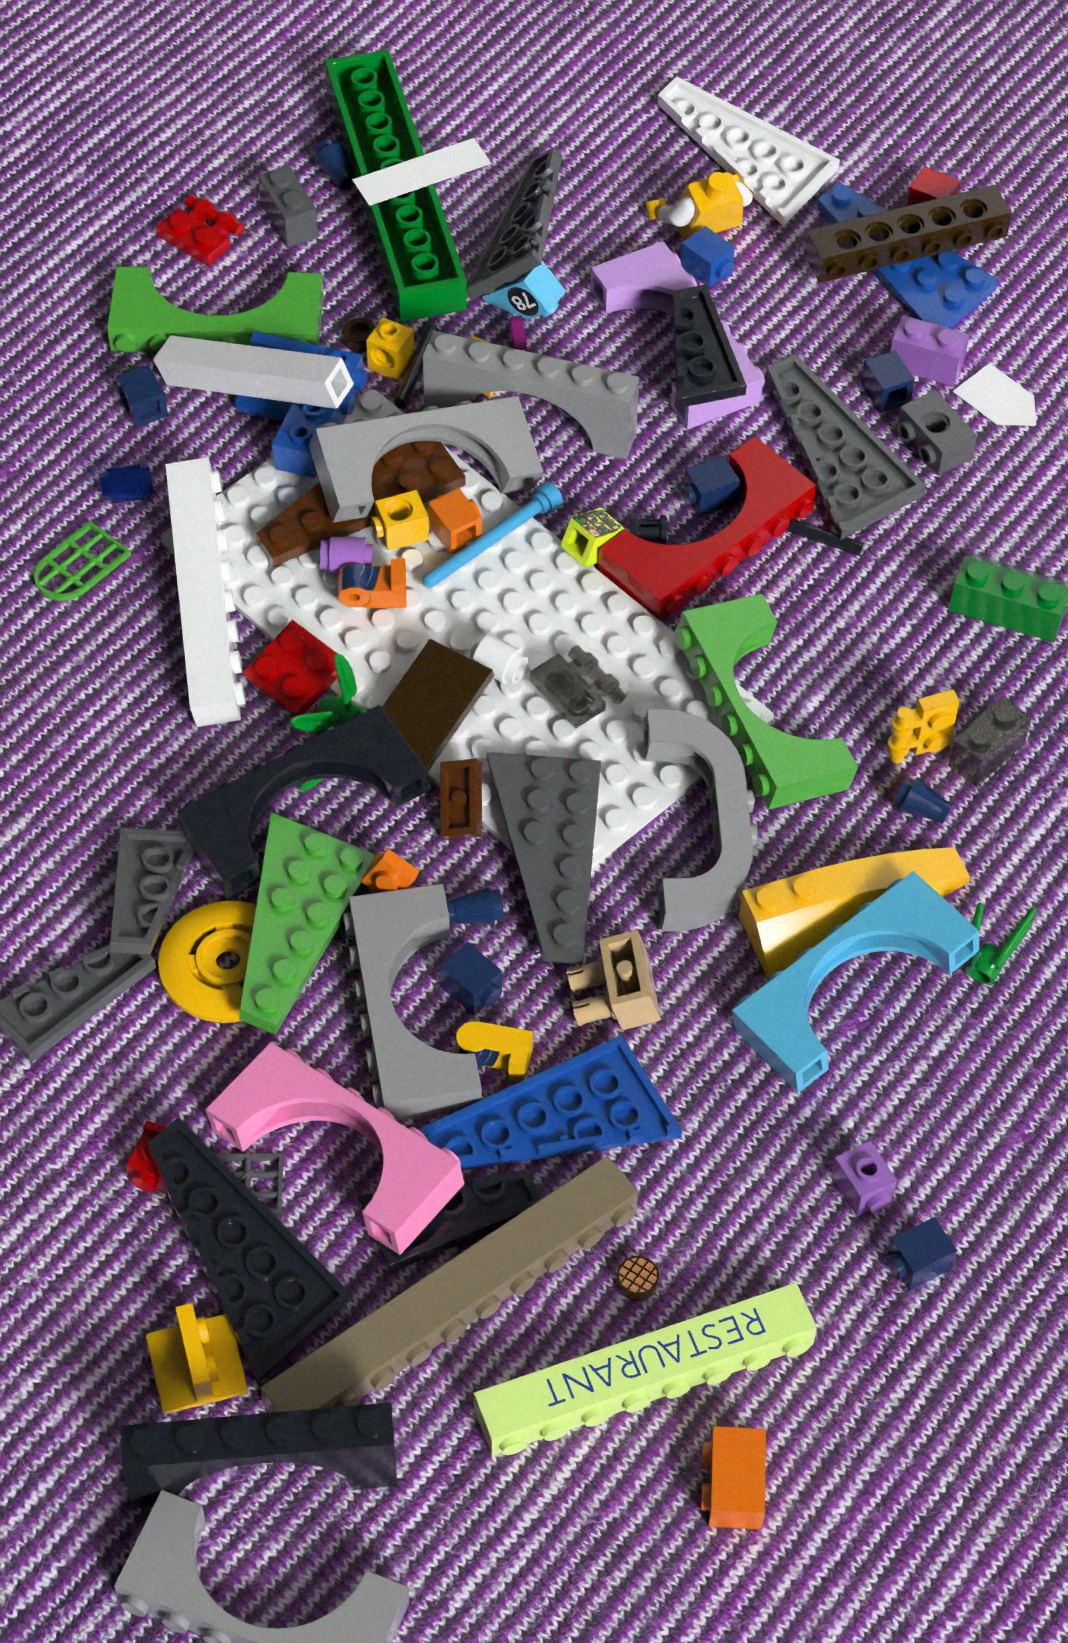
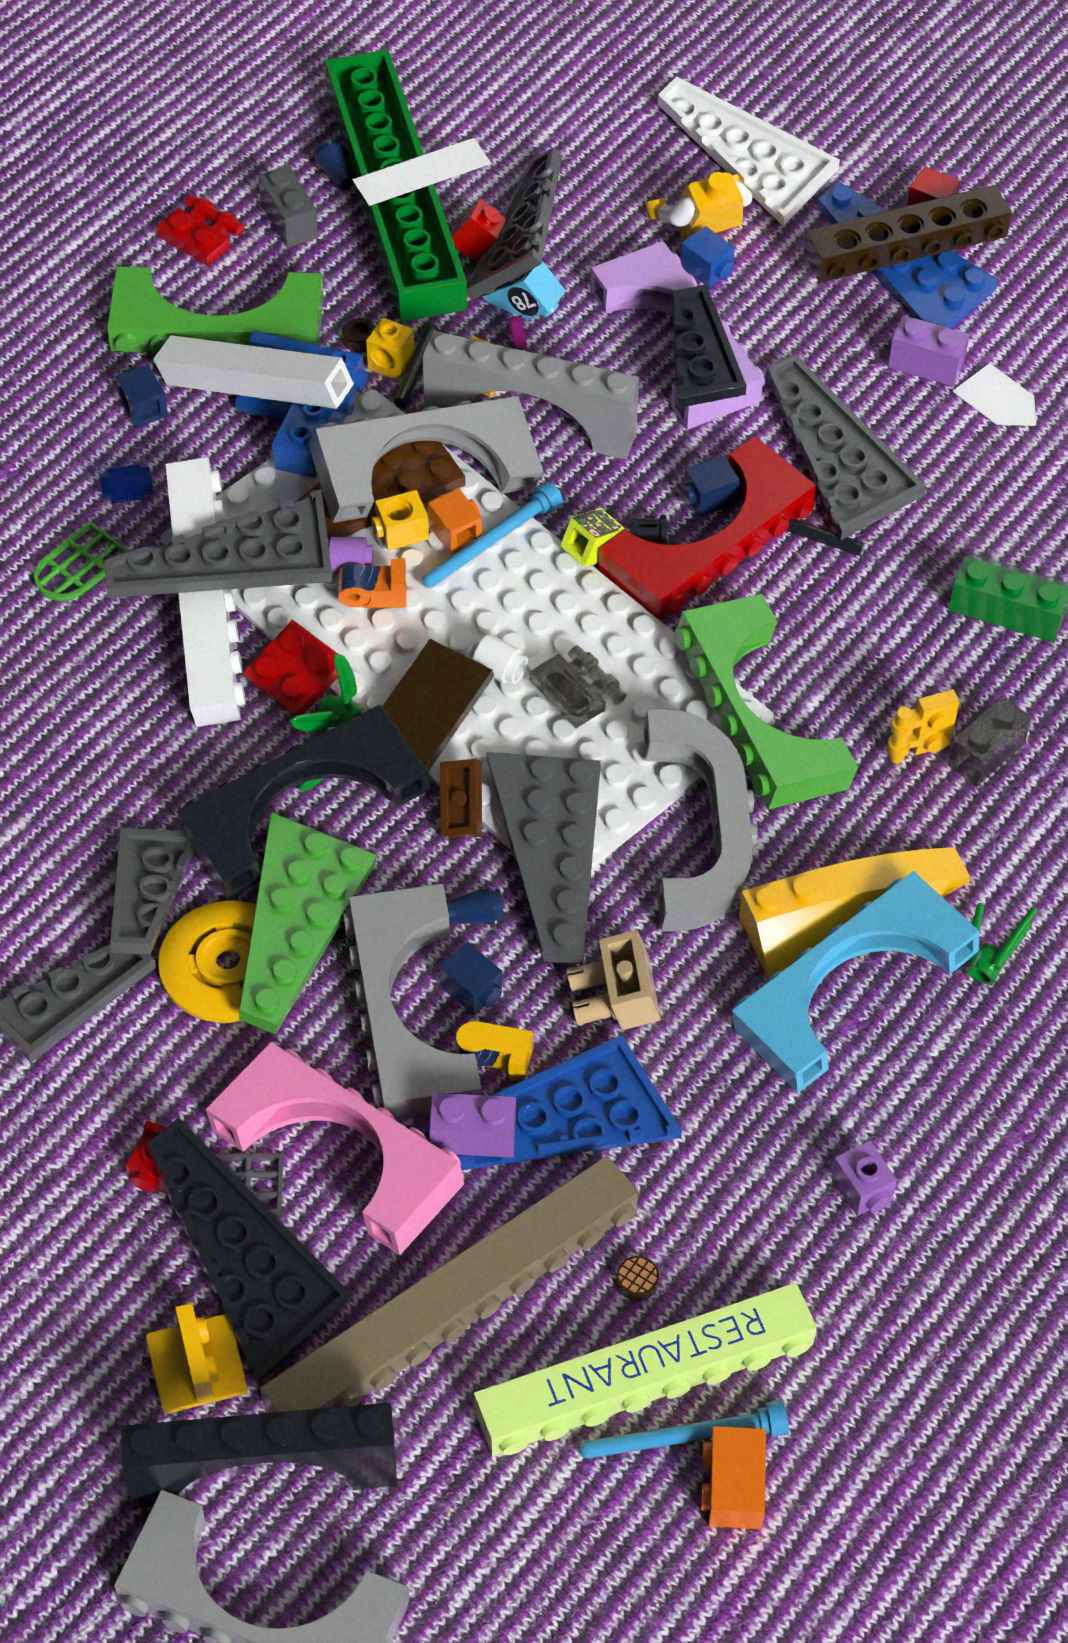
(237, 553): none -> dark grey wing
(389, 873): orange bracket -> none
(470, 1213): black wing -> none
(473, 1124): none -> medium lavender brick
(477, 229): none -> red brick
(771, 1417): none -> dark azure piece
(887, 381): dark blue brick -> none
(920, 1254): dark blue brick -> none
(921, 800): dark blue cone -> none
(936, 432): dark grey brick -> none

